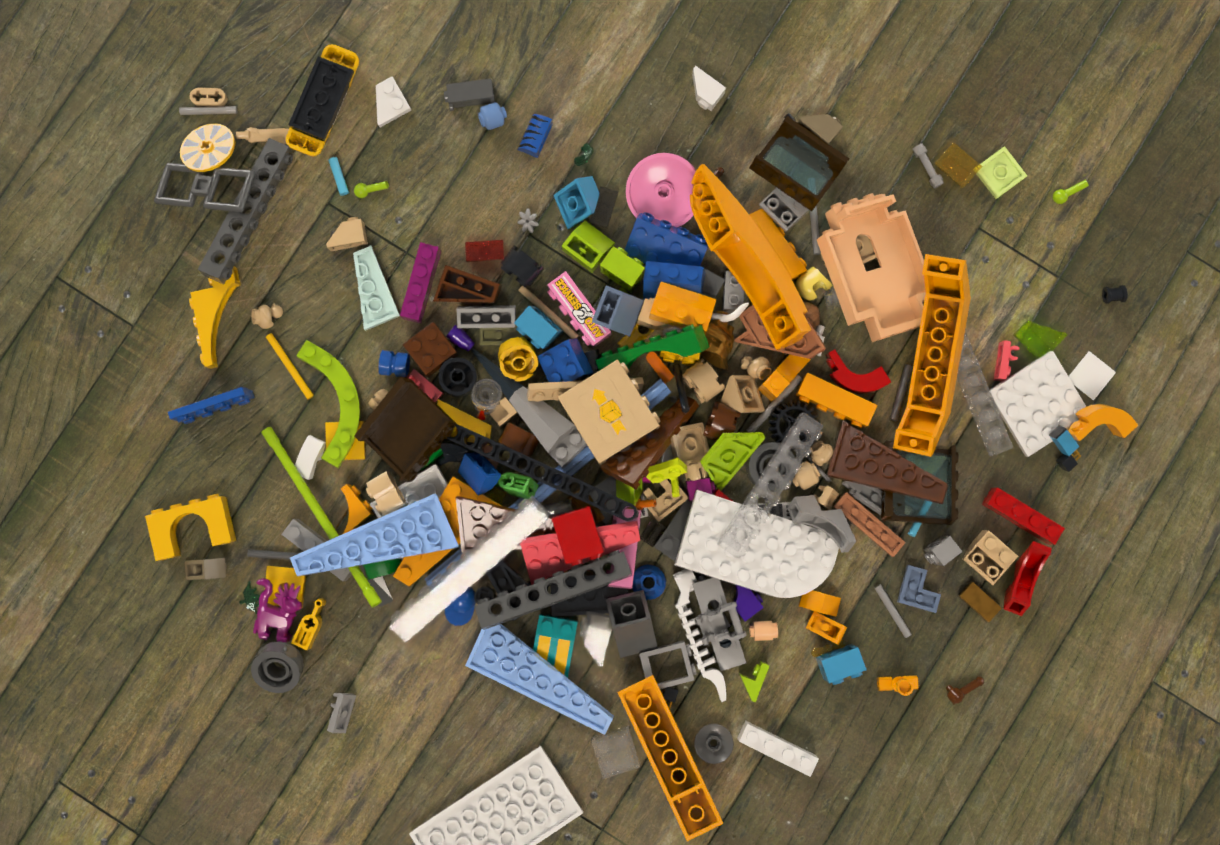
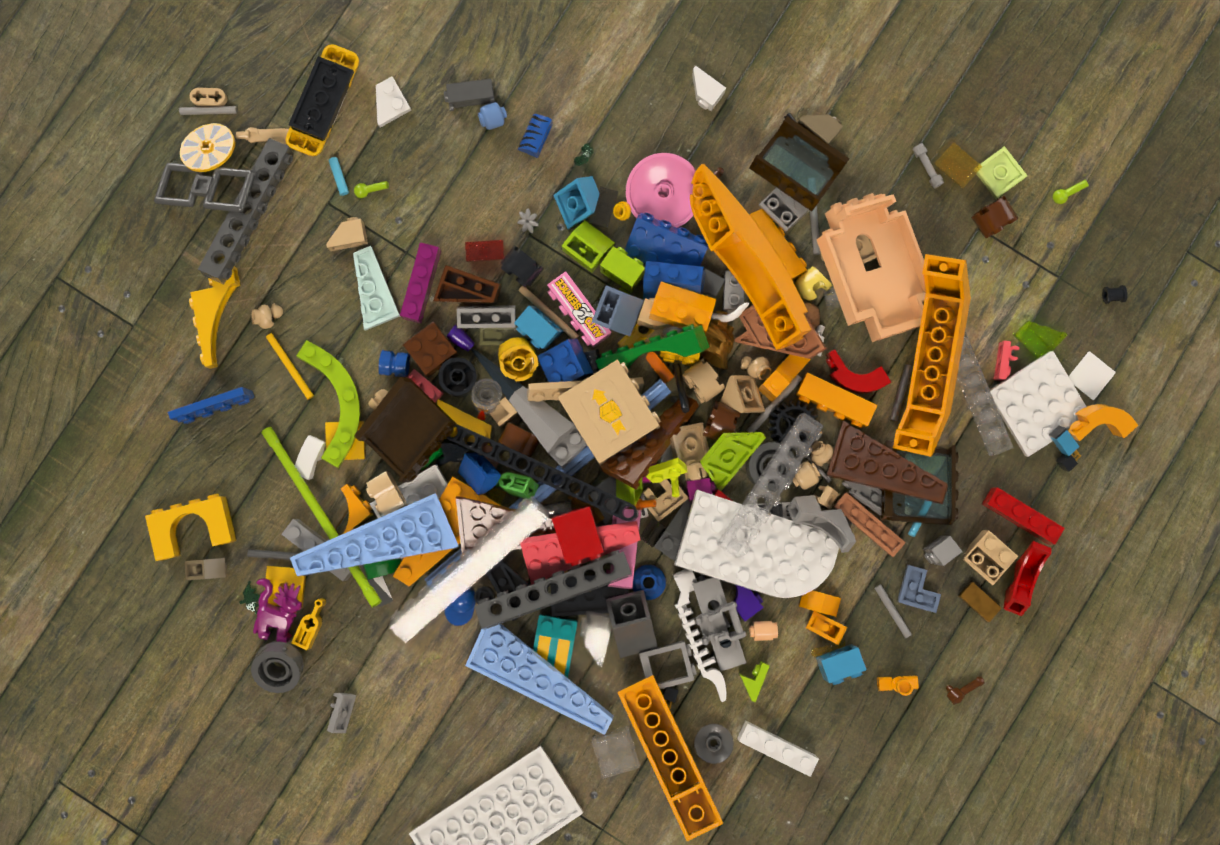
(622, 210): none -> yellow plate
(994, 217): none -> reddish brown brick

